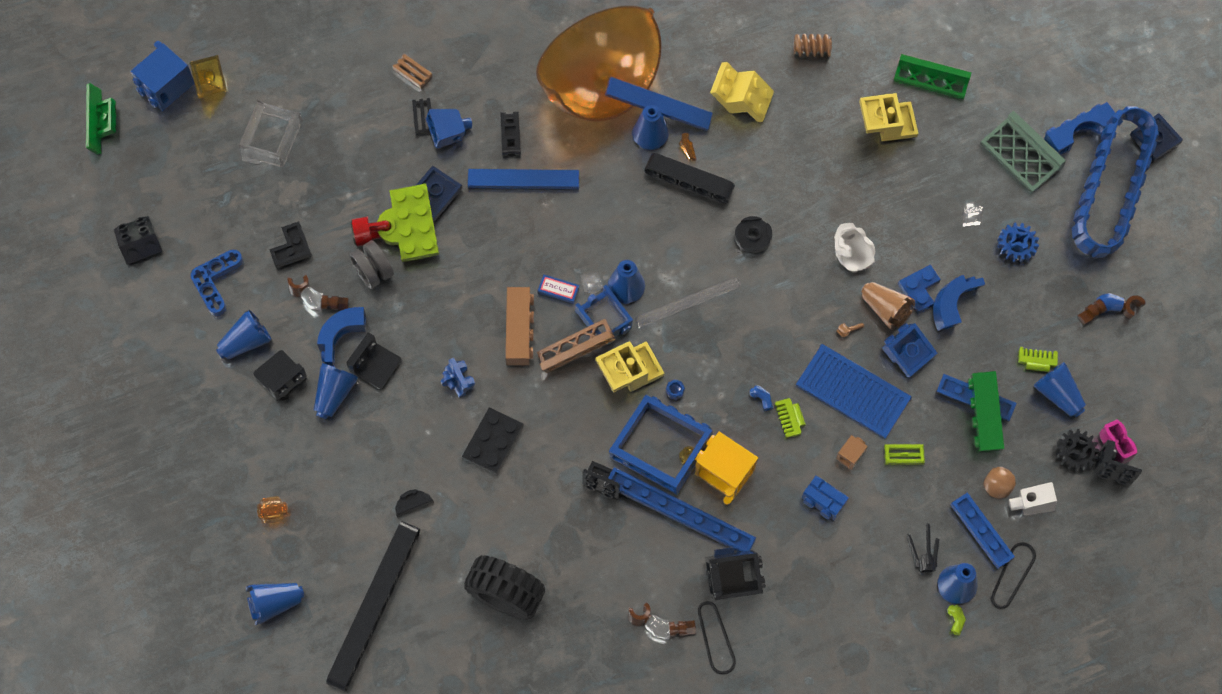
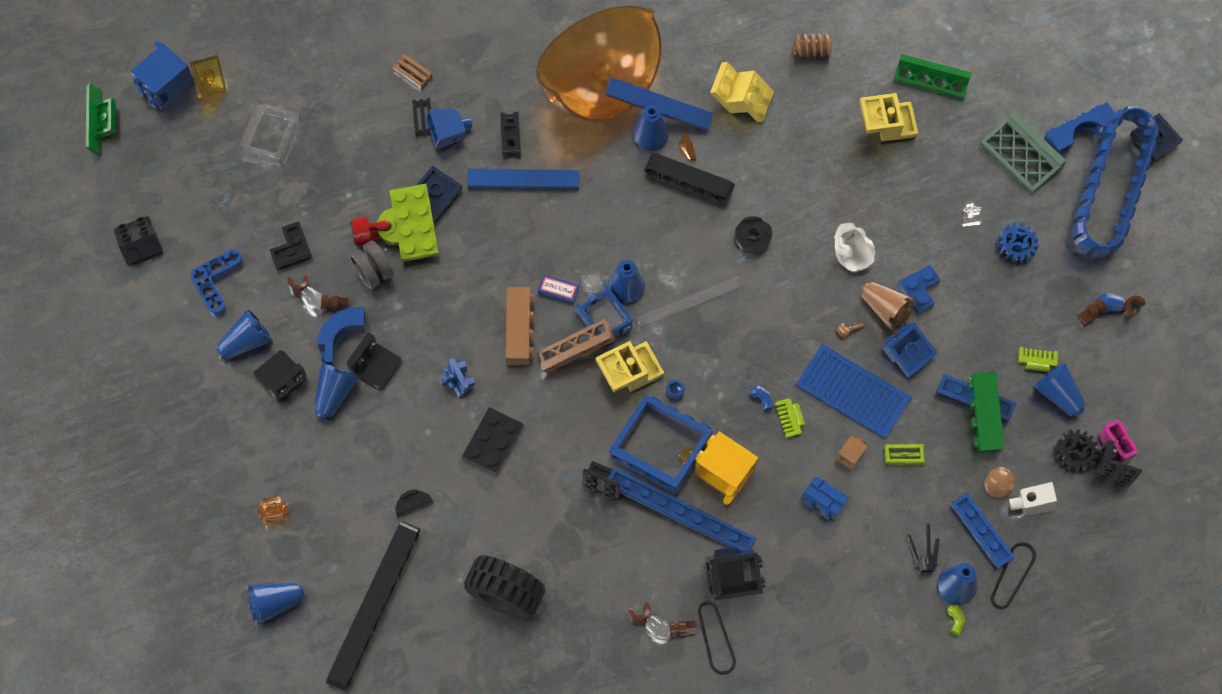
(945, 304): blue arch -> none

